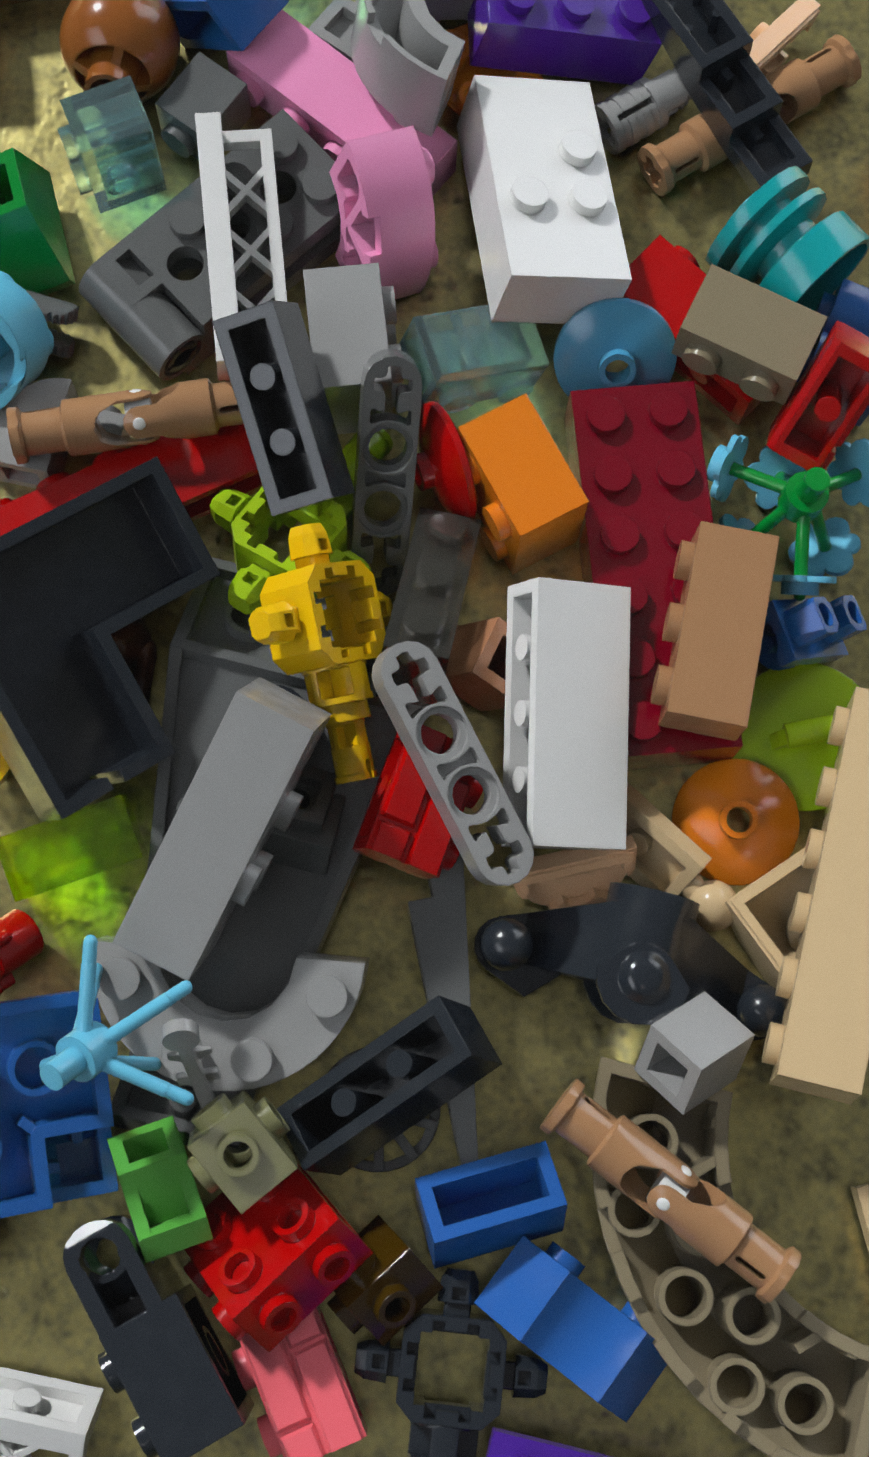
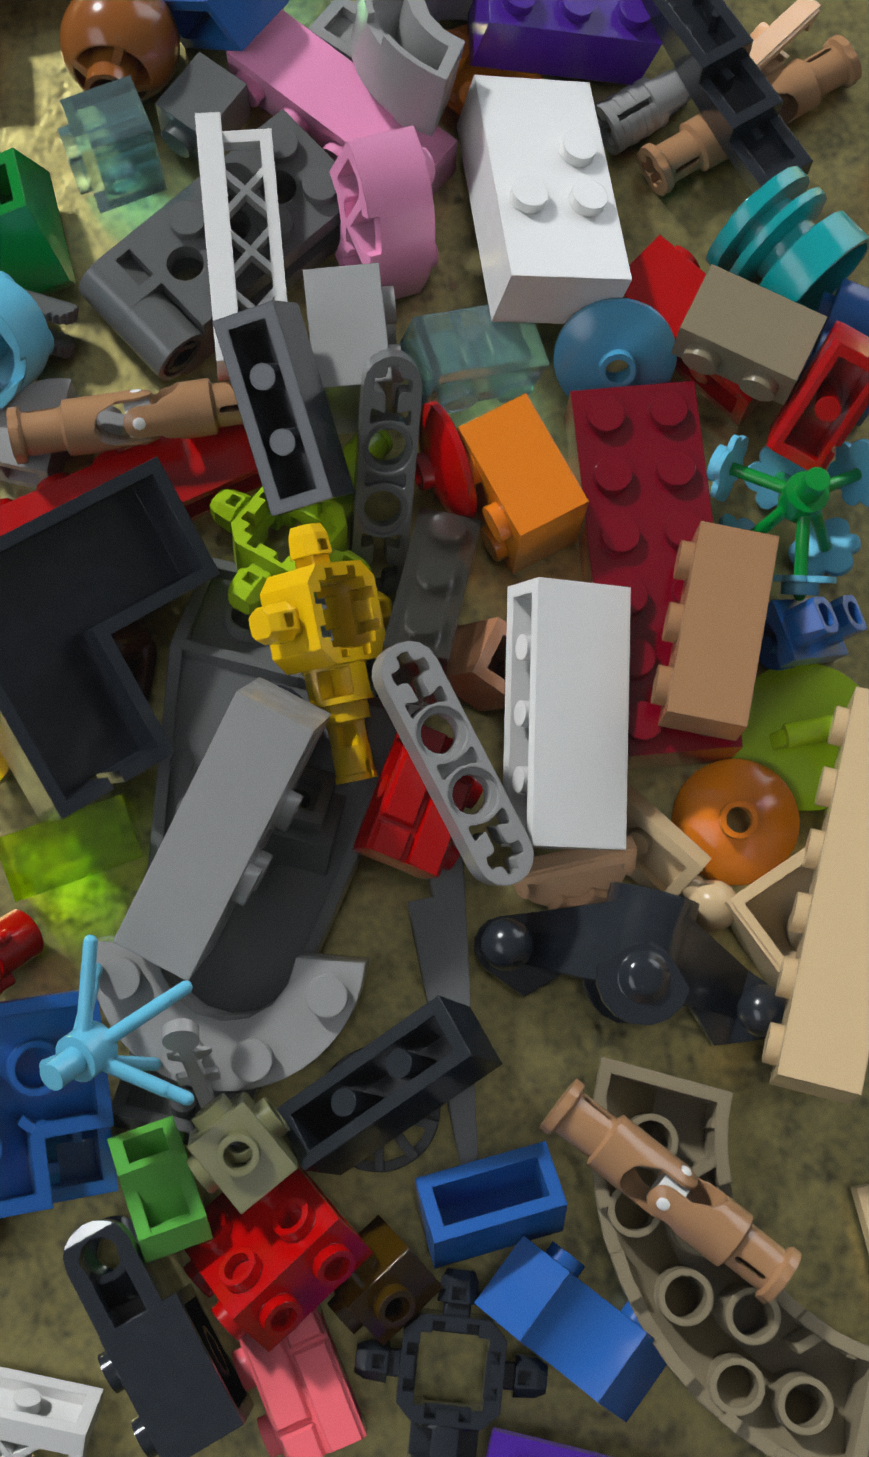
(693, 1052): light grey brick -> none

